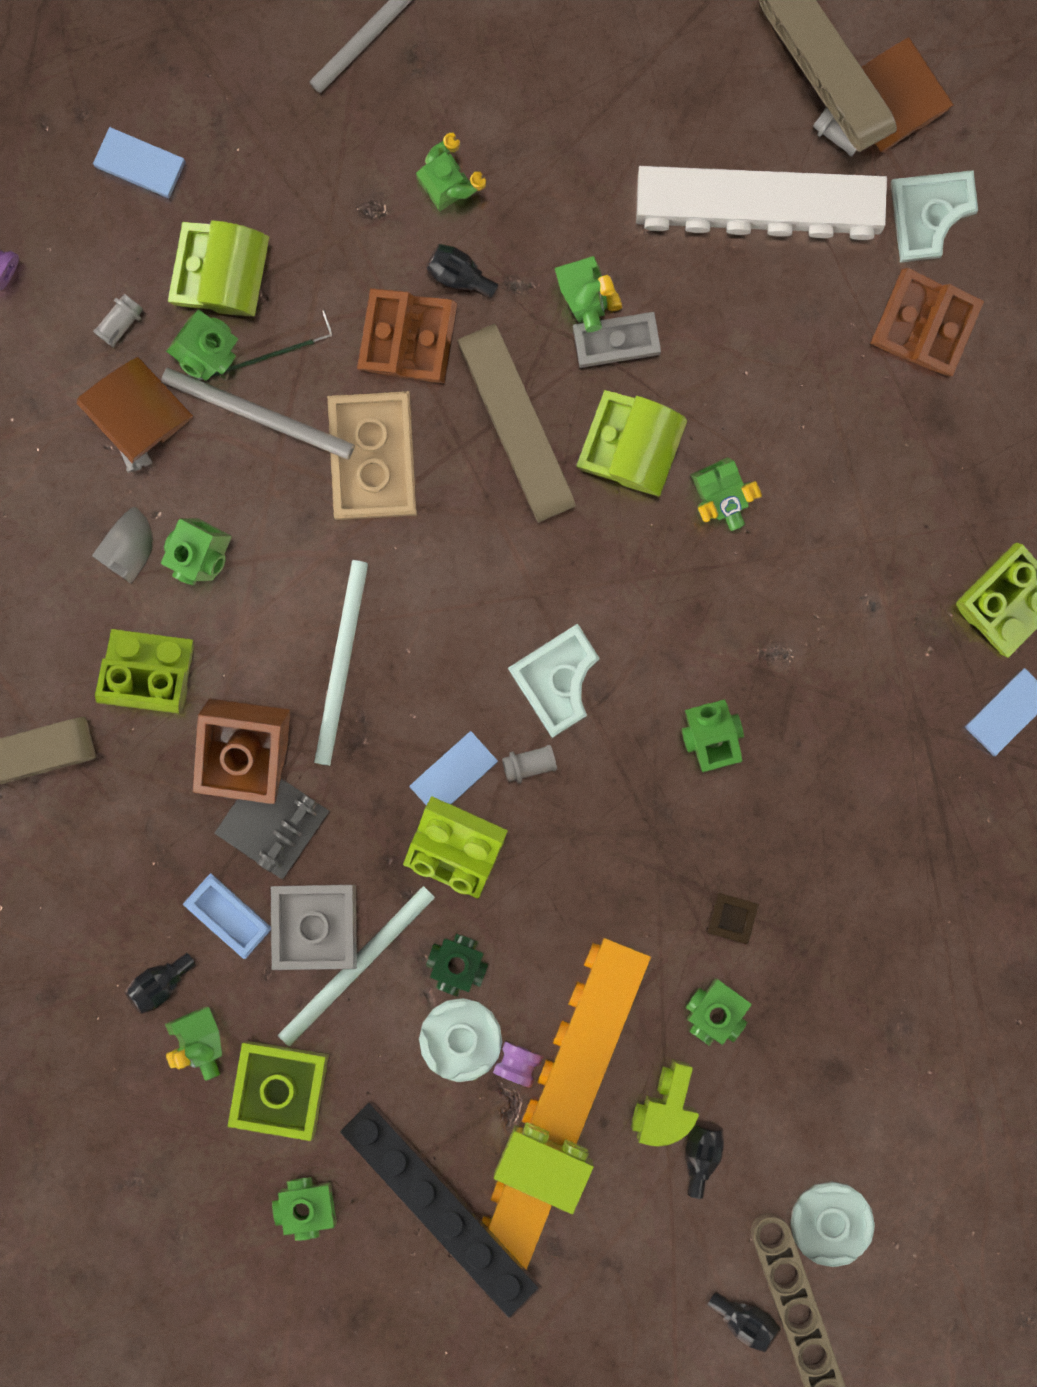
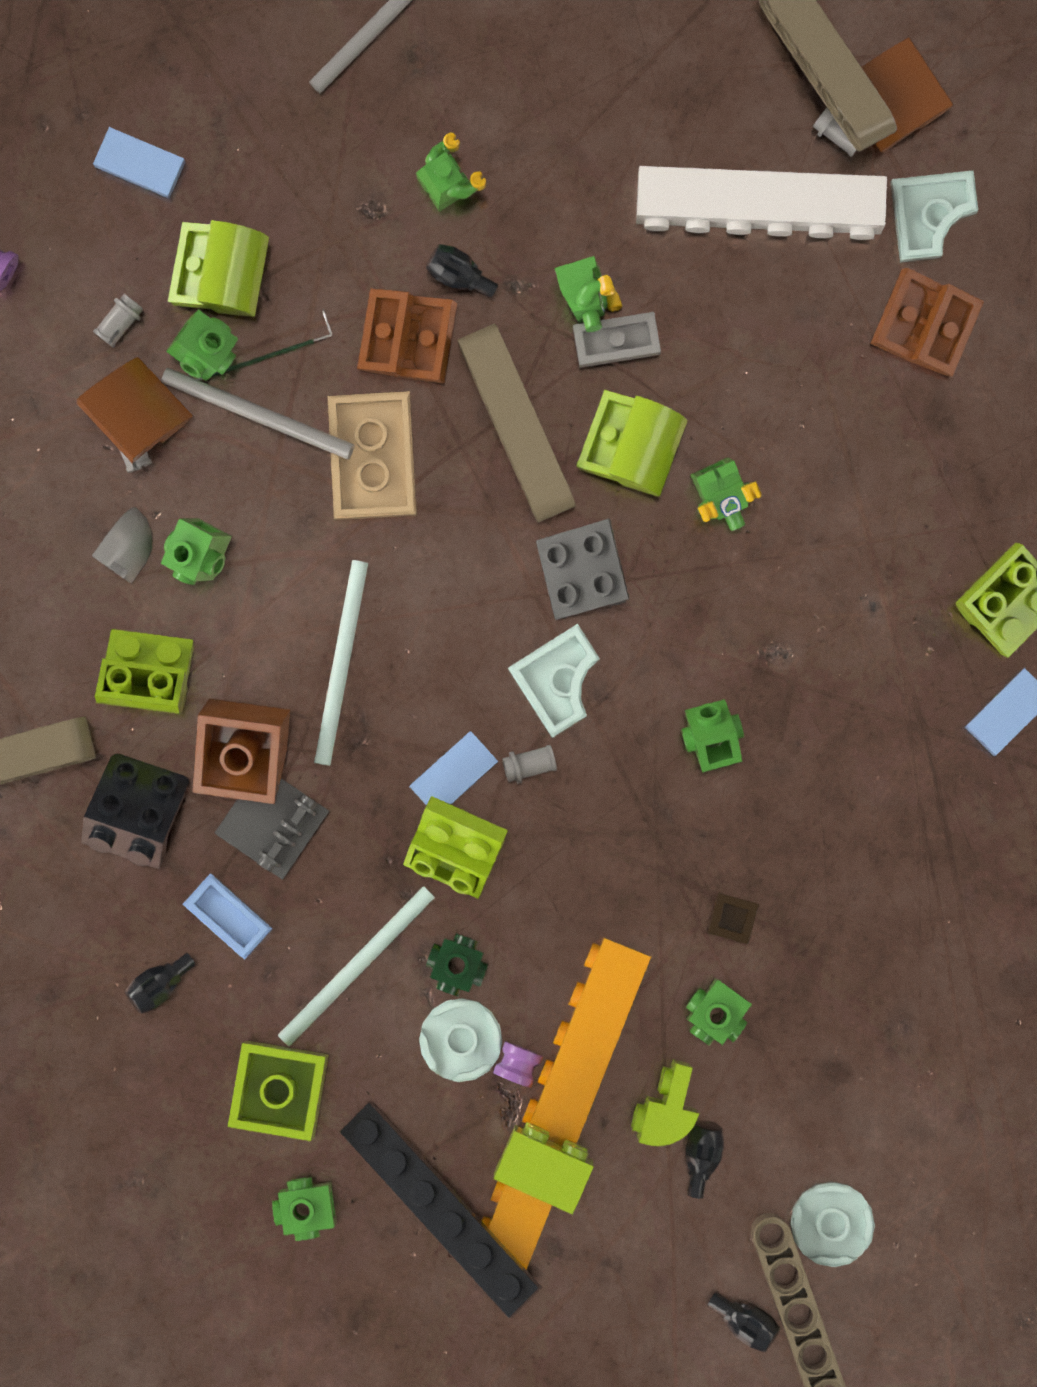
(133, 810): none -> black bracket
(198, 1042): bright green piece -> none
(313, 927): light grey plate -> none
(582, 569): none -> dark grey hinge

